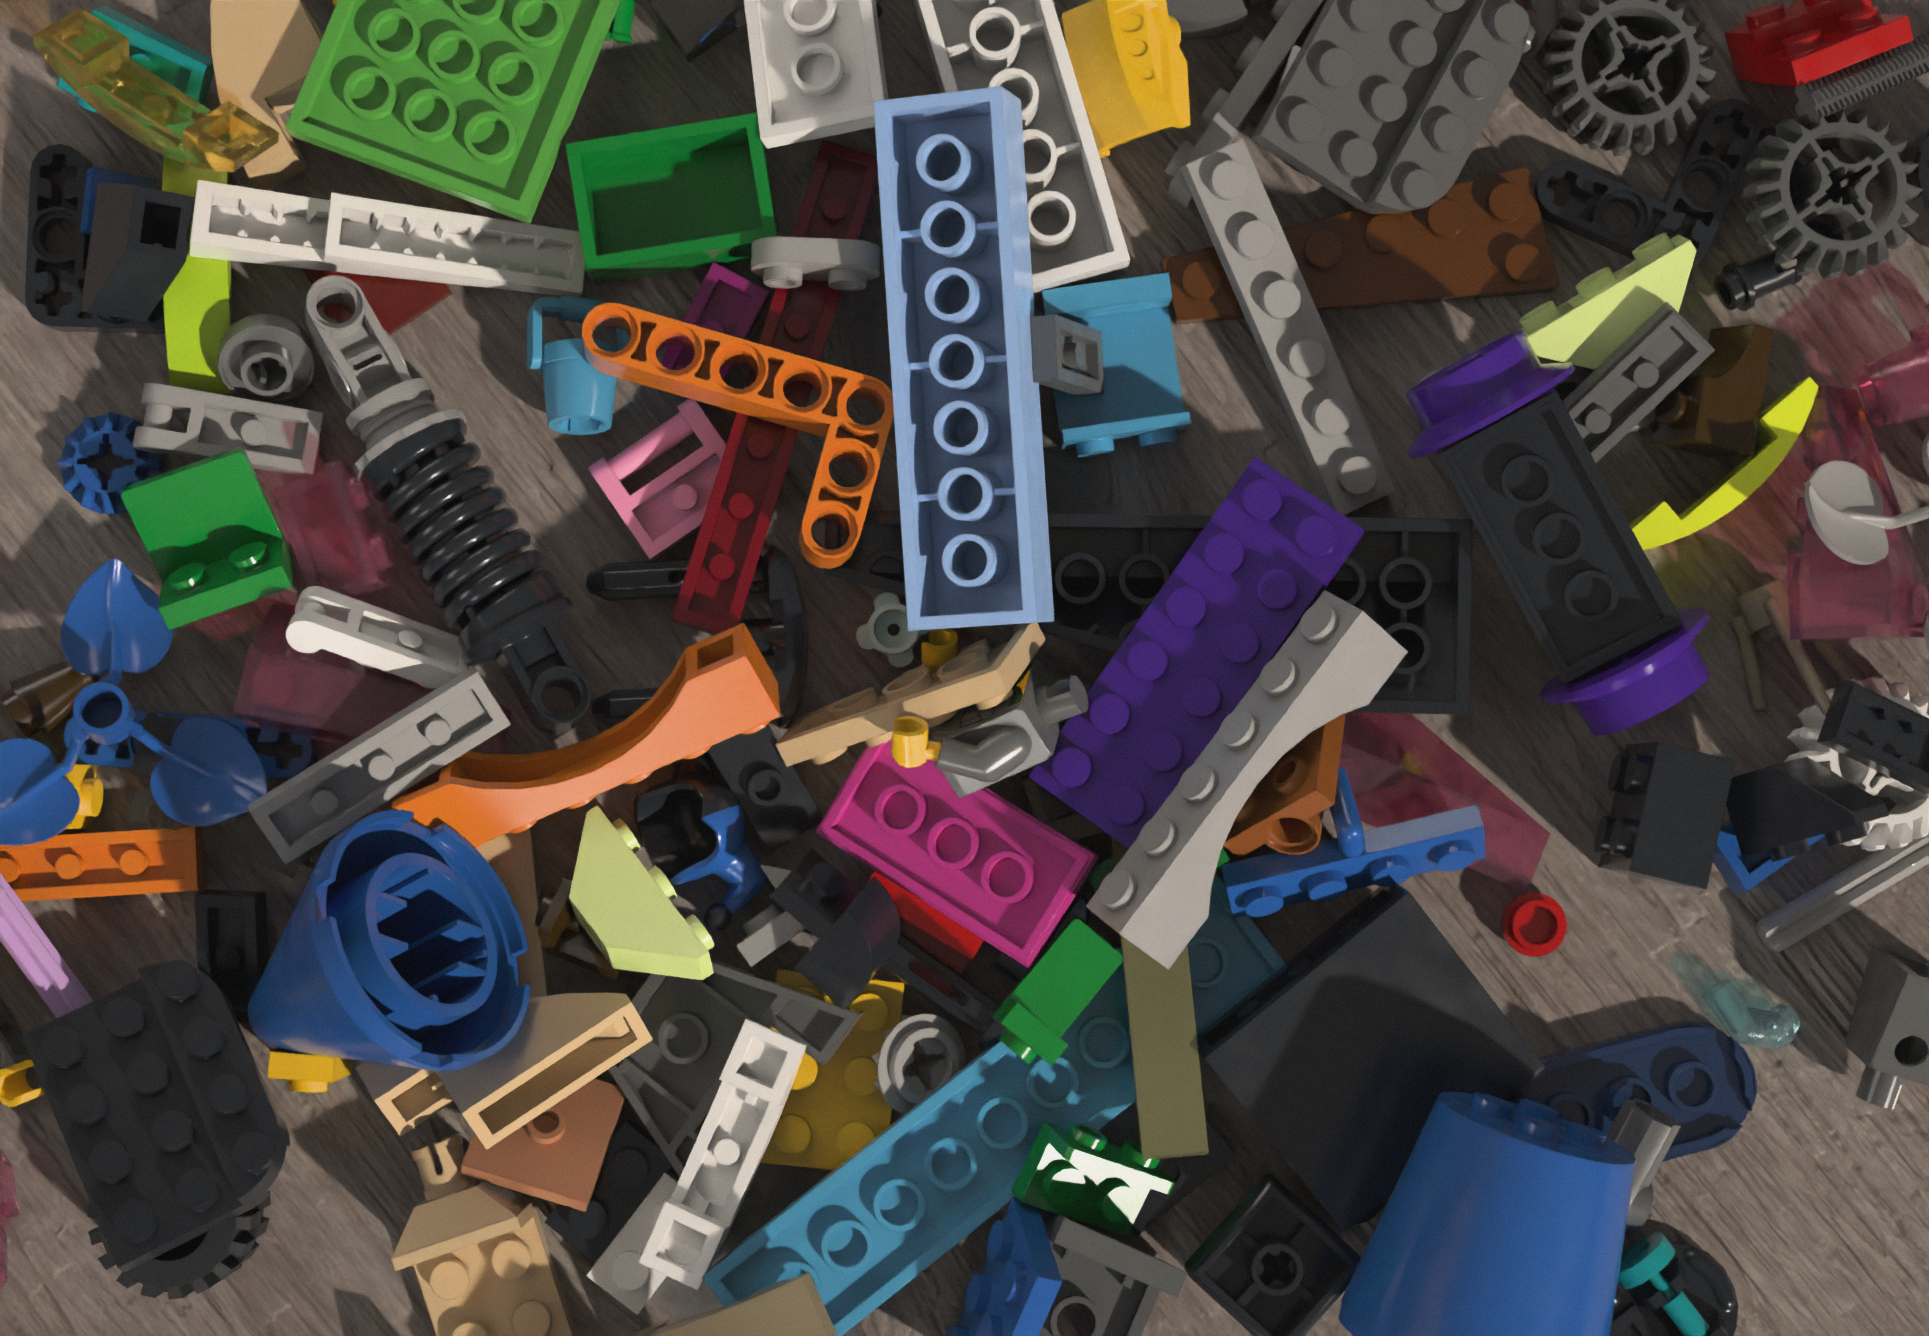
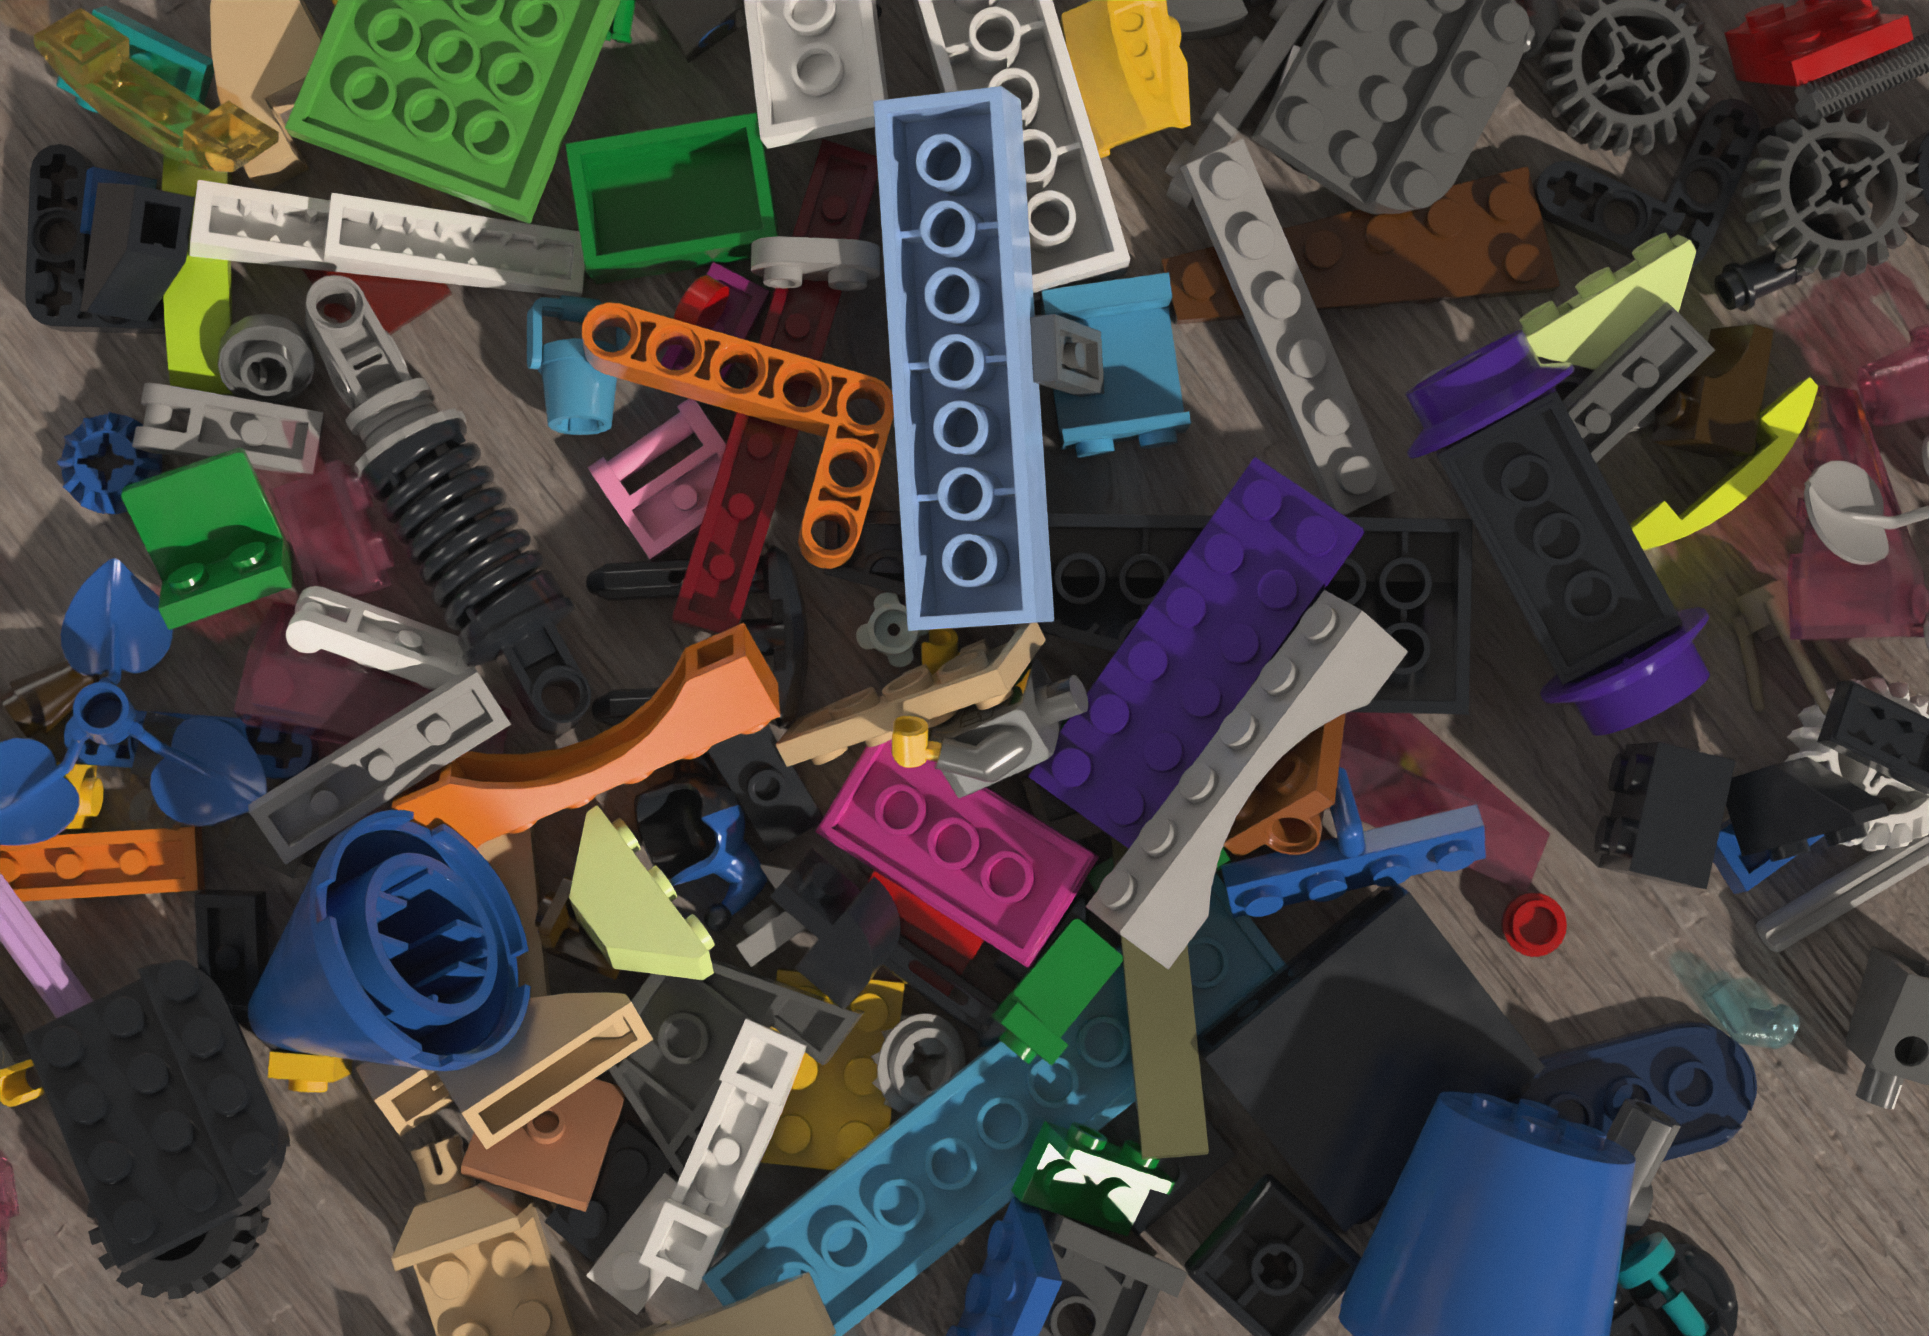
(703, 302): none -> red tile

